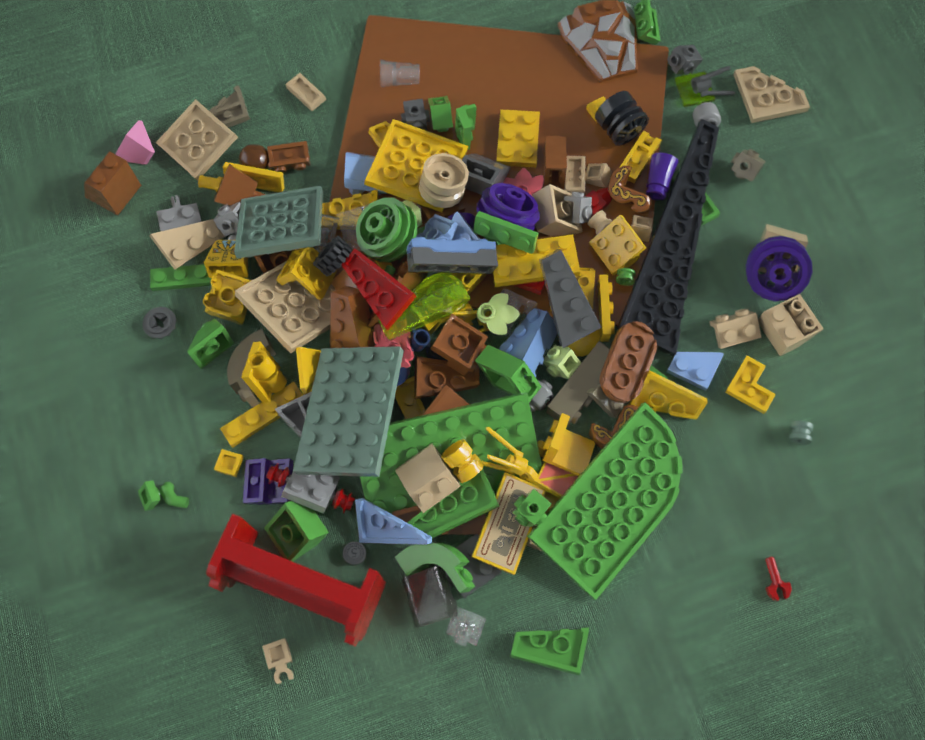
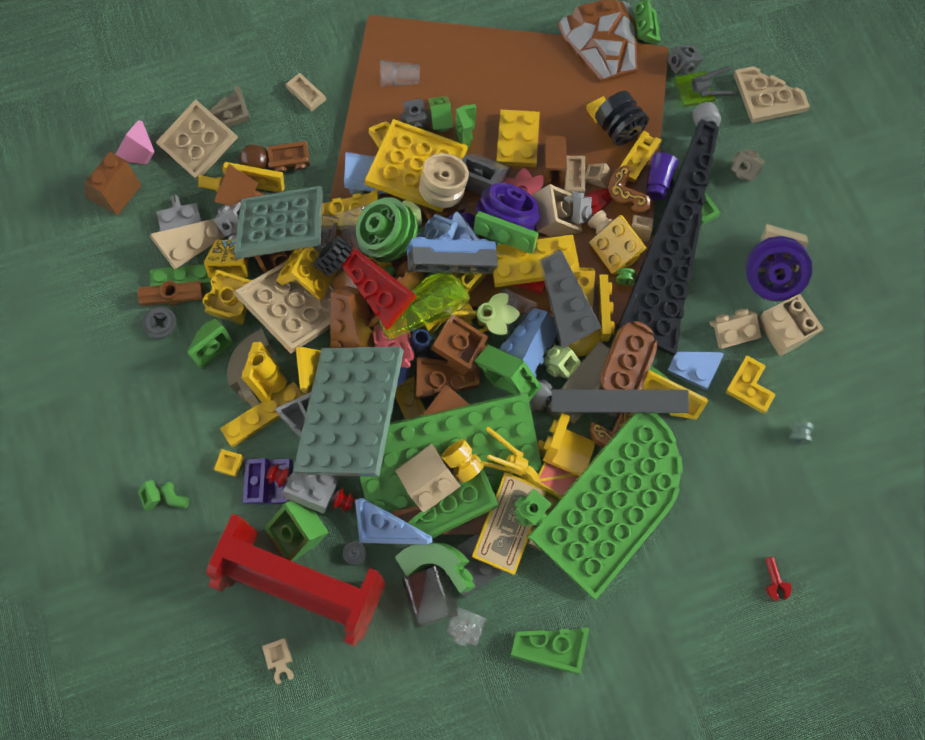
(159, 294): none -> dark orange piece
(620, 401): none -> dark grey tile

